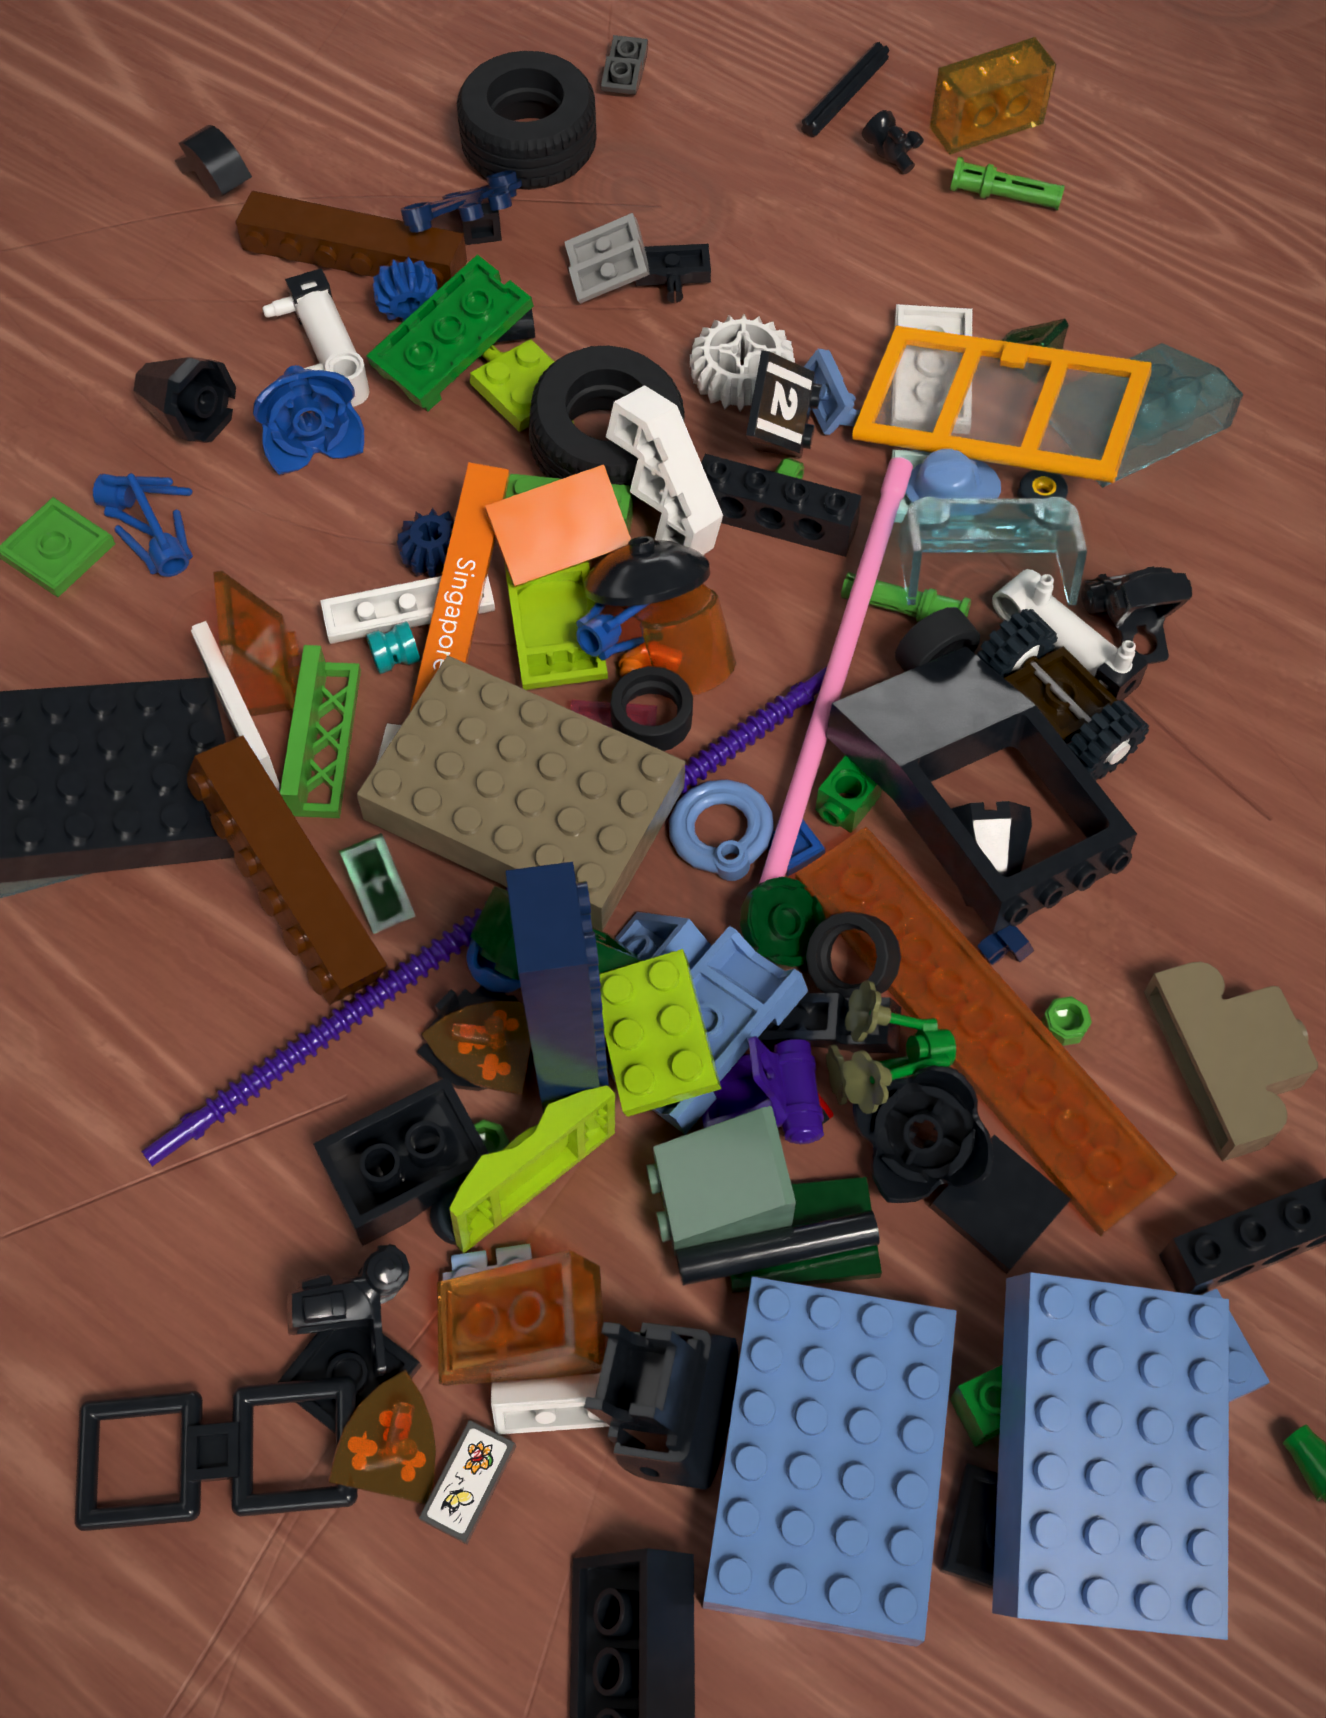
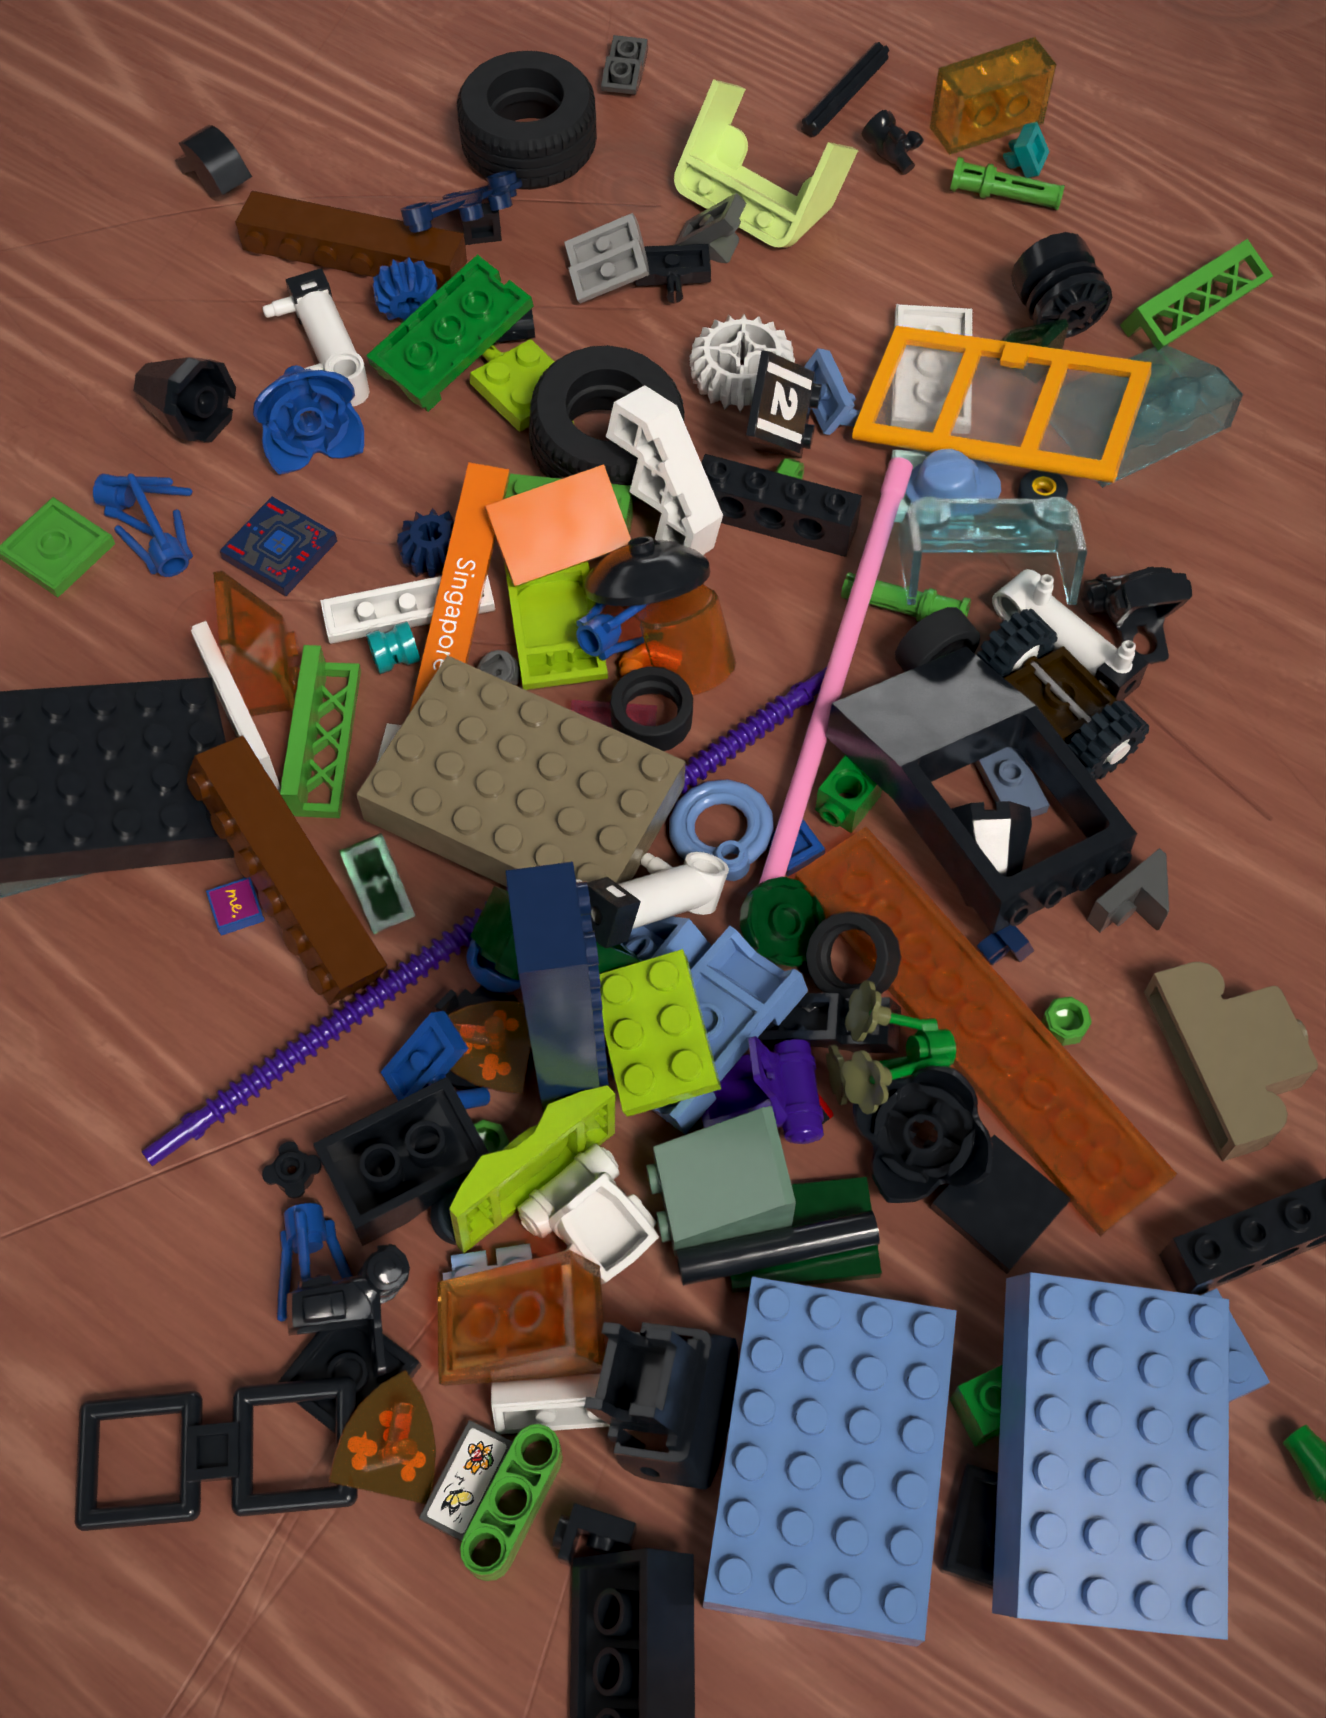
(235, 906): none -> magenta tile
(278, 546): none -> dark blue tile
(296, 1183): none -> black plate
(305, 1235): none -> blue plant
(428, 1058): none -> blue plate
(501, 665): none -> dark grey tile
(519, 1475): none -> bright green beam
(591, 1213): none -> white piece
(603, 1531): none -> black bracket
(656, 896): none -> white piece
(714, 171): none -> yellowish green windscreen
(715, 227): none -> dark grey slope
(1012, 780): none -> sand blue plate
(1028, 150): none -> teal tile
(1062, 281): none -> black wheel
(1139, 891): none -> dark grey slope
(1198, 287): none -> bright green fence

